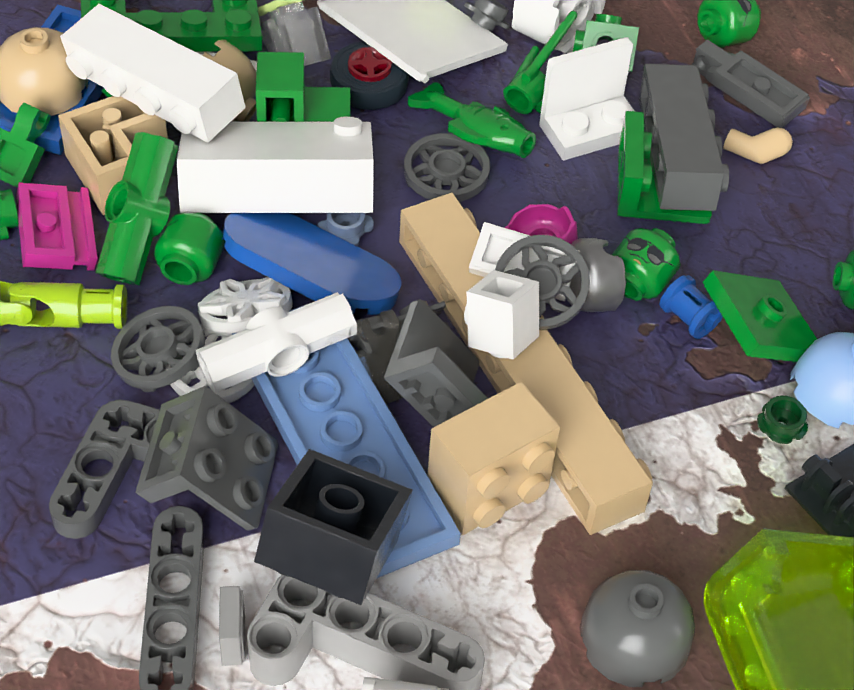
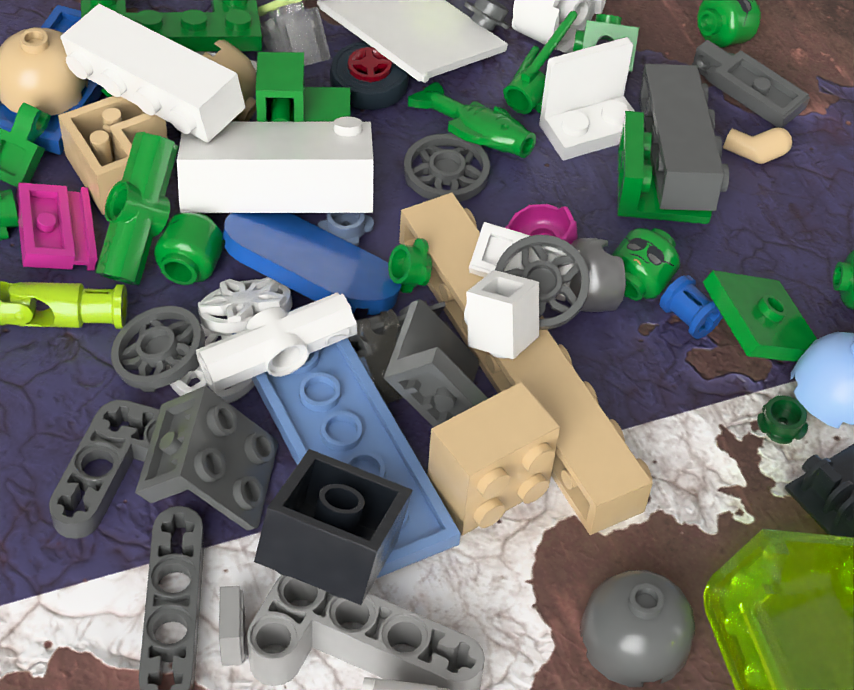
(410, 265): none -> green plate

